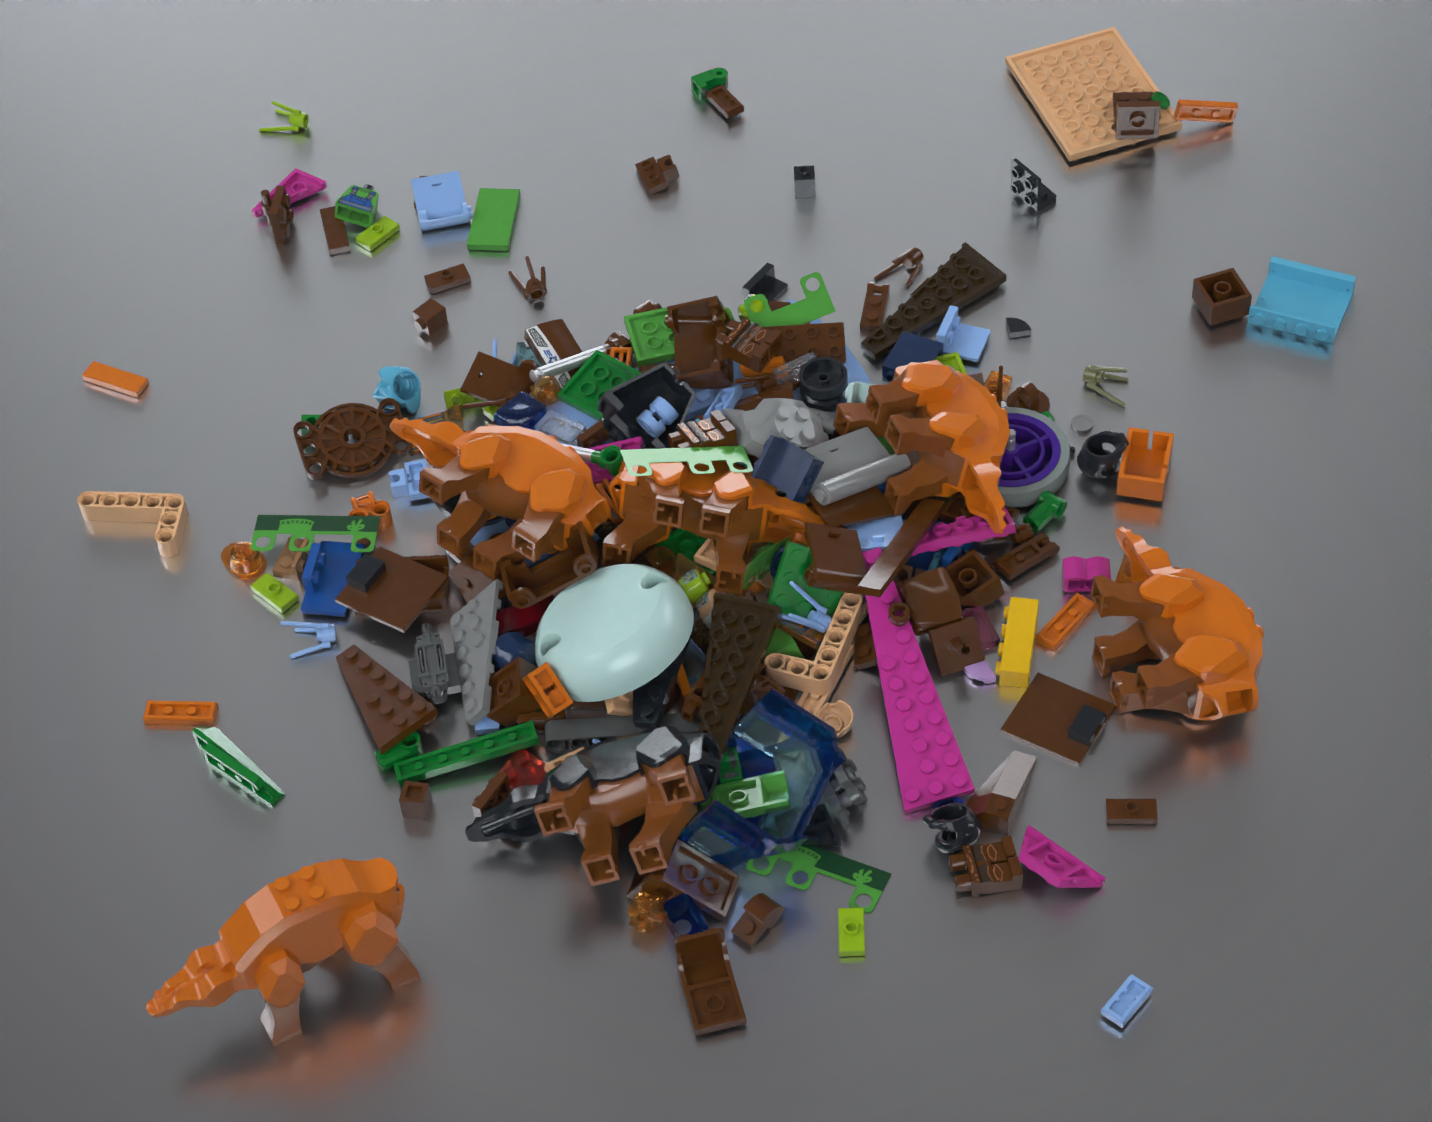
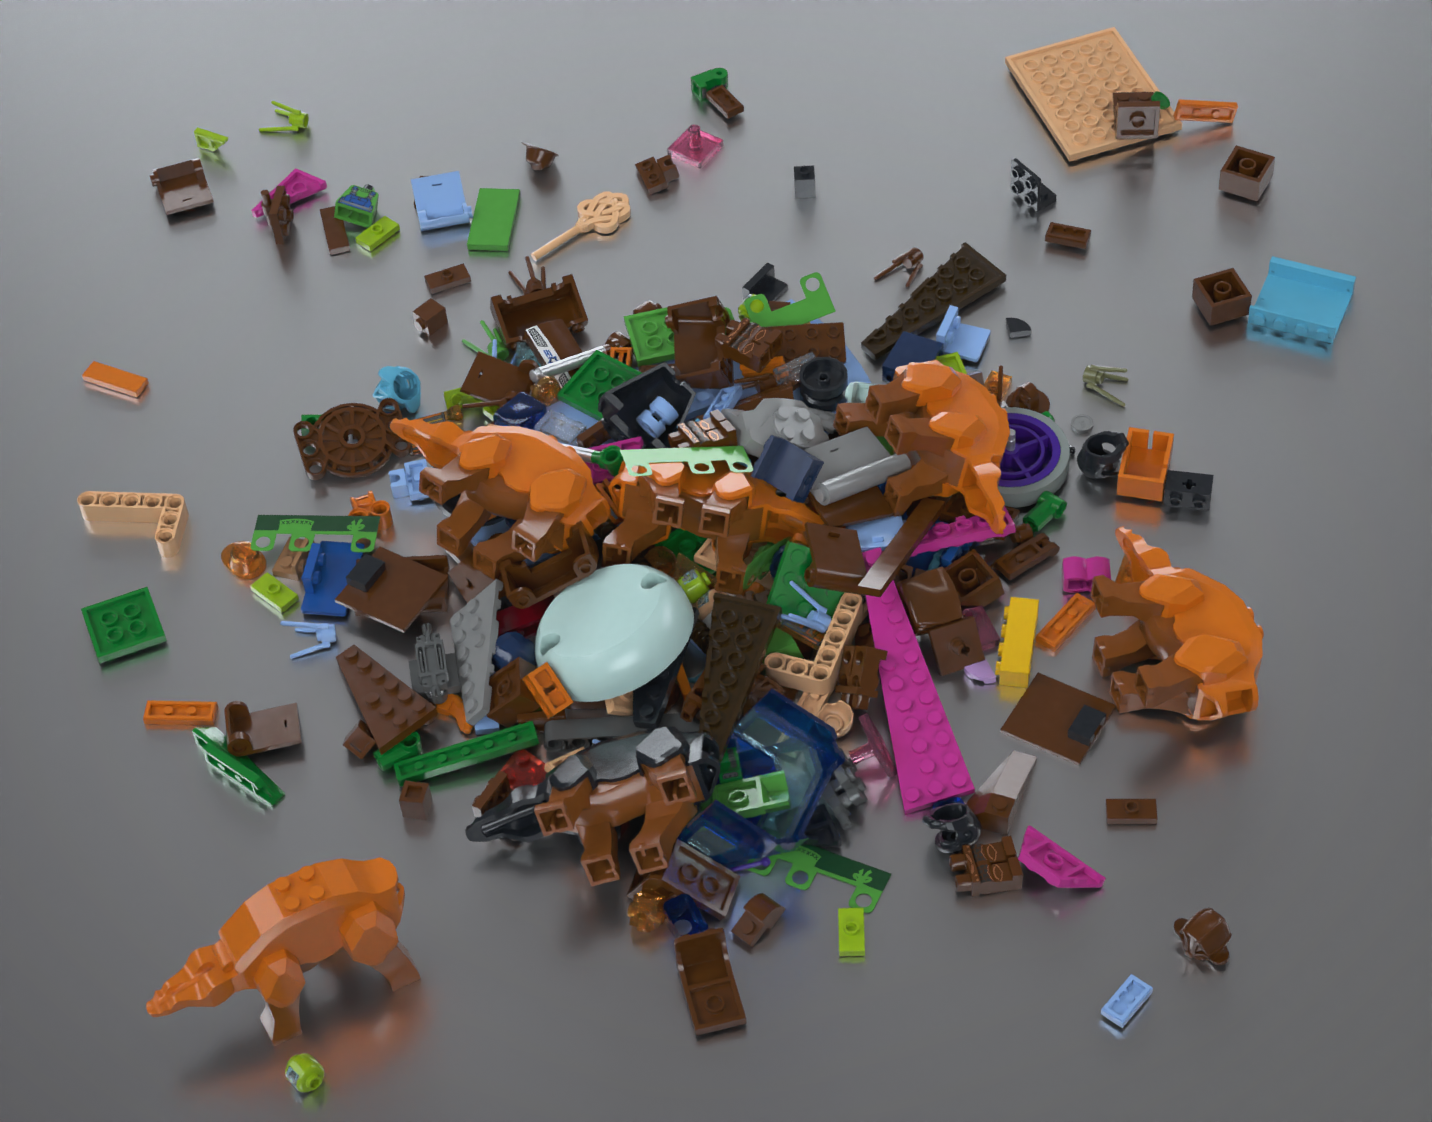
(123, 624): none -> green plate
(182, 186): none -> reddish brown door
(209, 140): none -> lime tile
(261, 729): none -> reddish brown door
(304, 1072): none -> lime head
(359, 739): none -> reddish brown panel
(454, 707): none -> orange piece
(502, 351): none -> bright green plant
(528, 310): none -> reddish brown windscreen
(539, 157): none -> reddish brown piece
(600, 213): none -> light nougat piece
(695, 147): none -> clear pink tile
(765, 861): none -> dark purple hinge
(859, 675): none -> reddish brown hips
(874, 306): reddish brown plate -> none
(874, 747): none -> clear pink tile
(901, 607): reddish brown bush -> none
(1068, 235): none -> reddish brown plate
(1188, 490): none -> black brick
(1205, 936): none -> reddish brown piece
(1246, 173): none -> reddish brown brick

